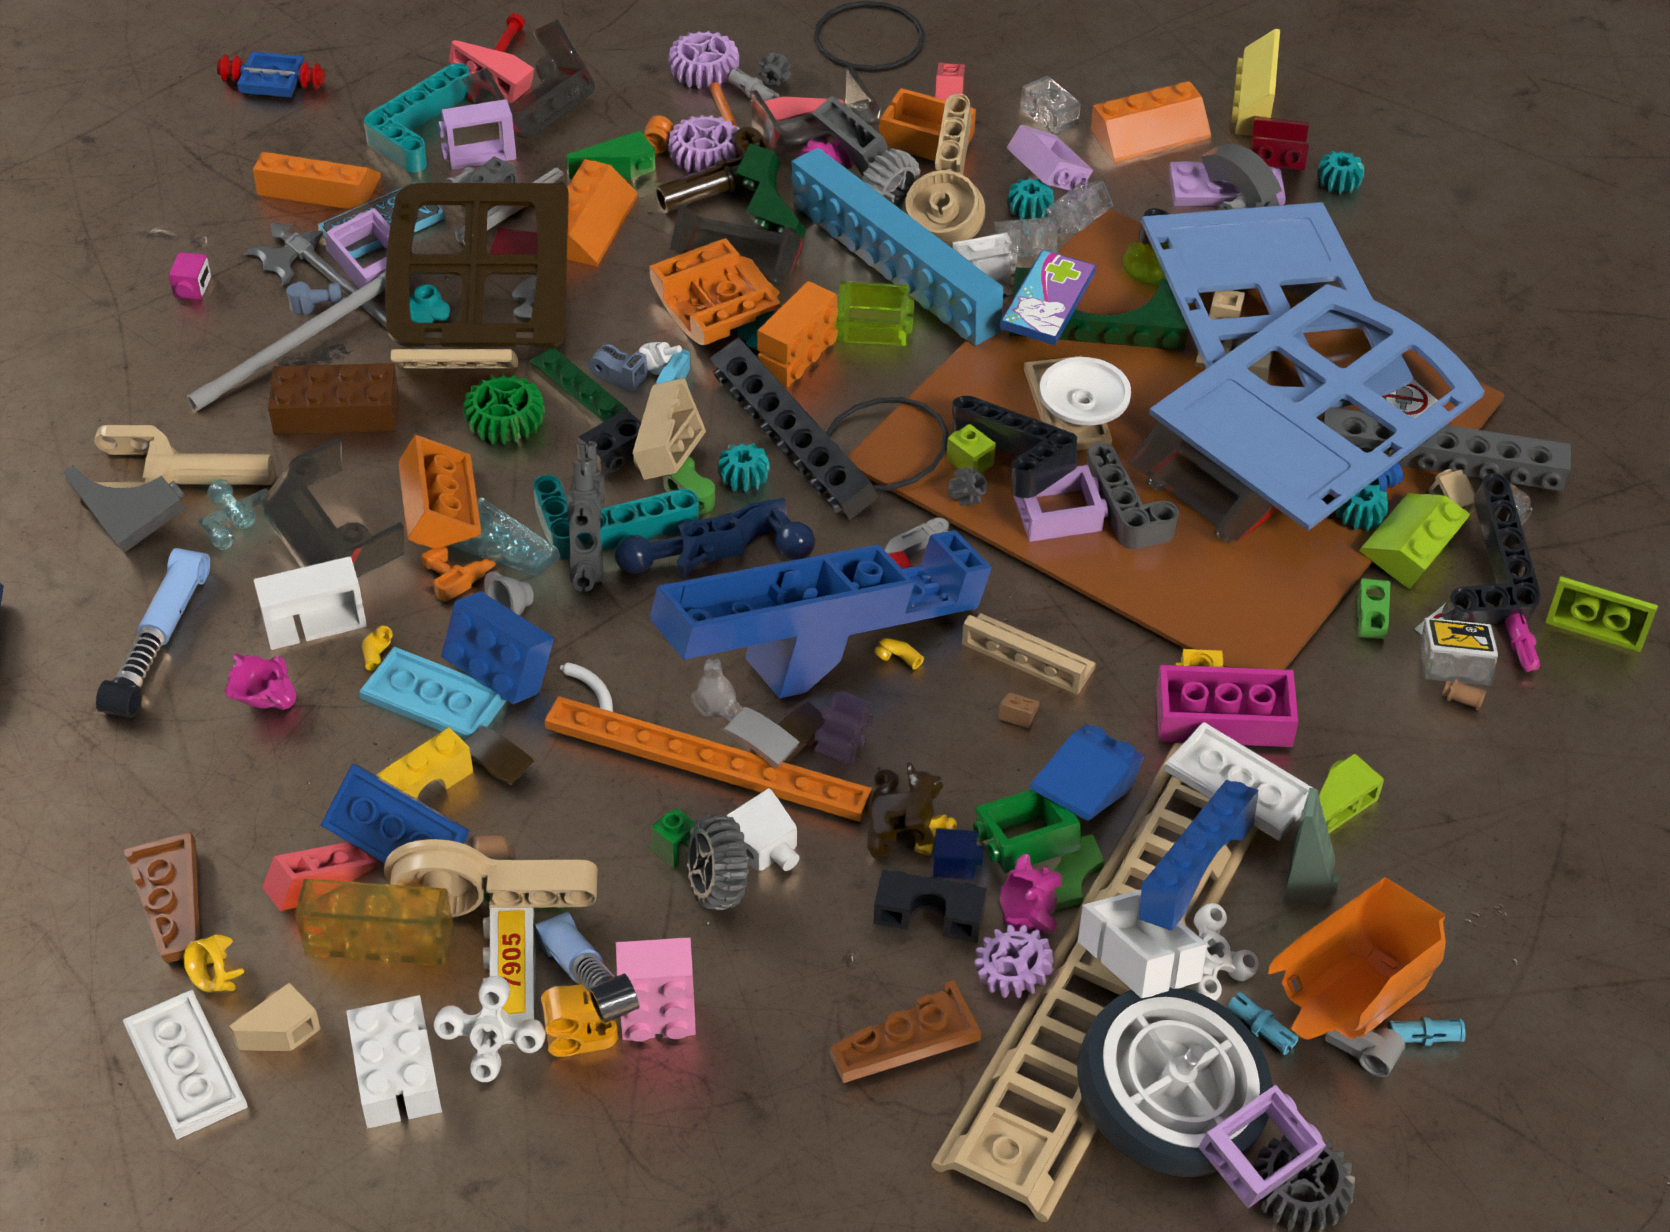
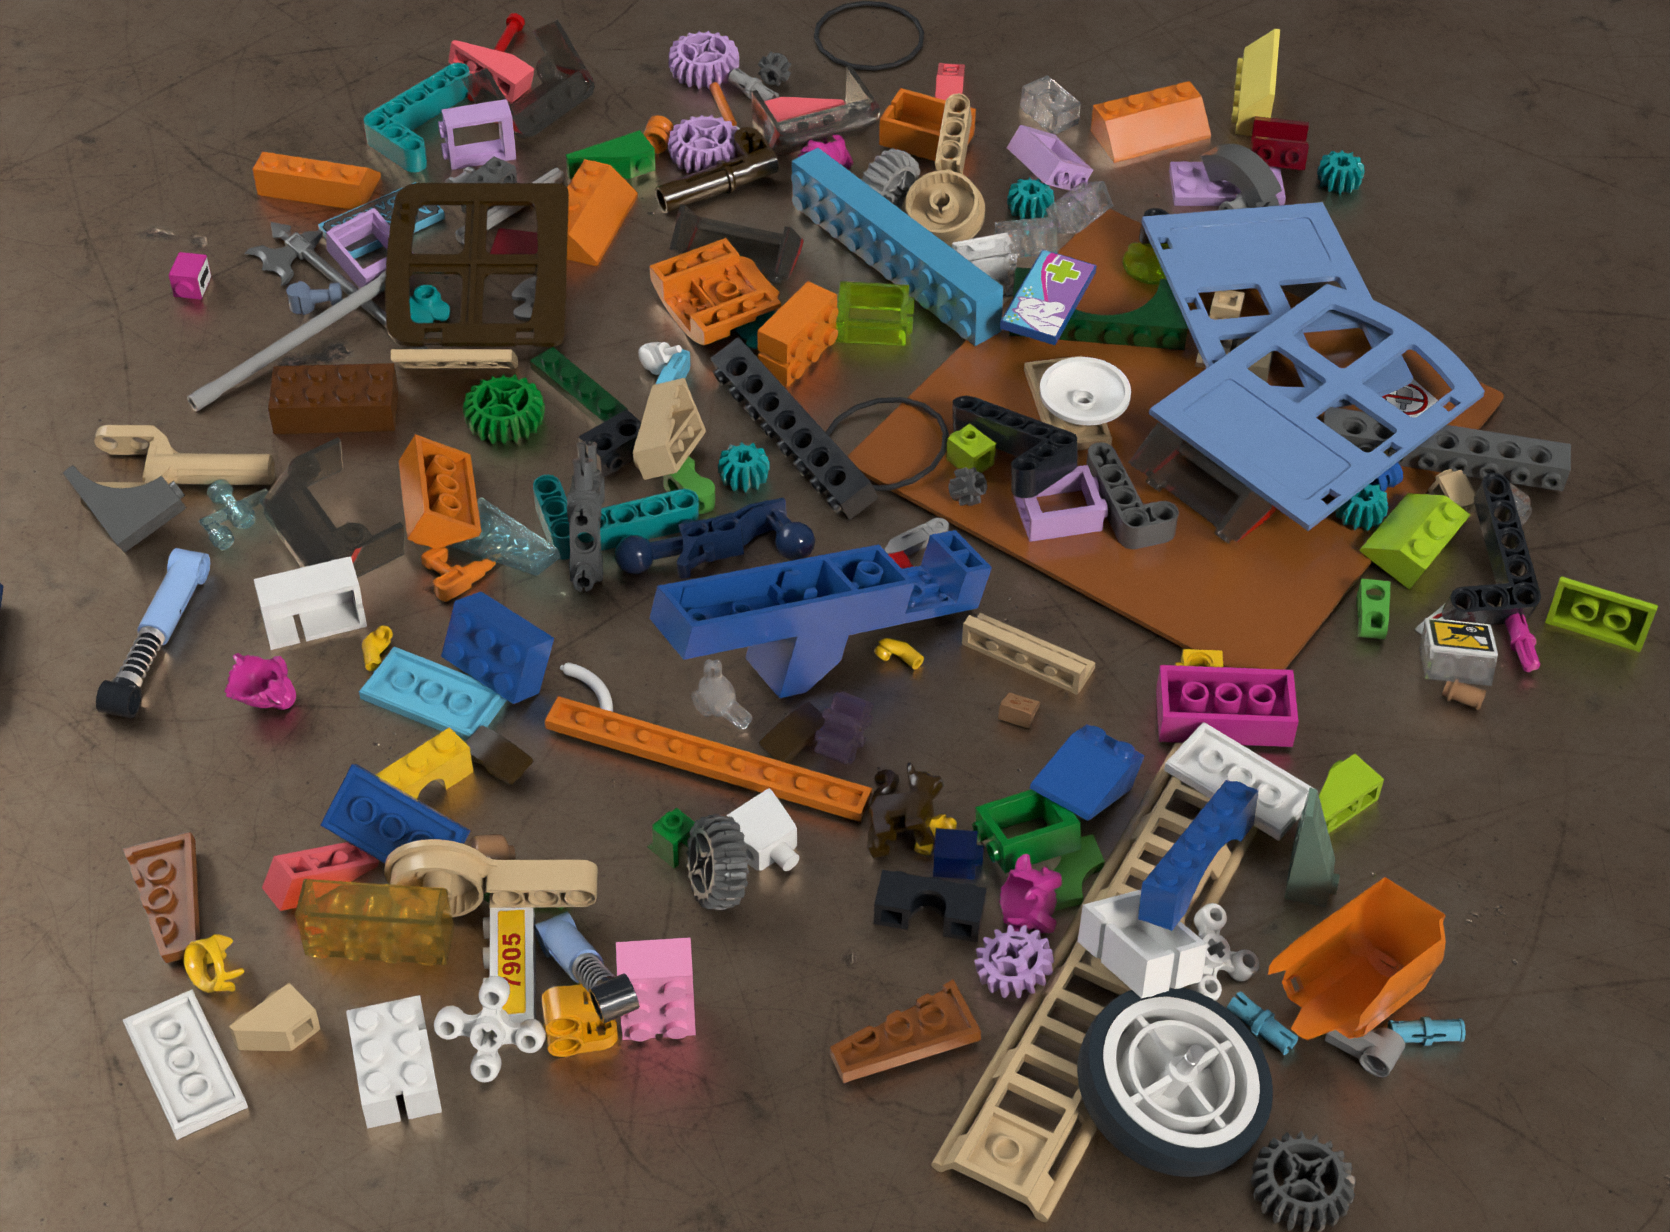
(270, 73): blue plate -> none
(509, 592): light grey piece -> none
(619, 367): sand blue leg -> none
(762, 735): light grey slope -> none
(766, 208): dark green arch -> none
(851, 132): dark grey arch -> none
(1237, 1169): lavender window -> none

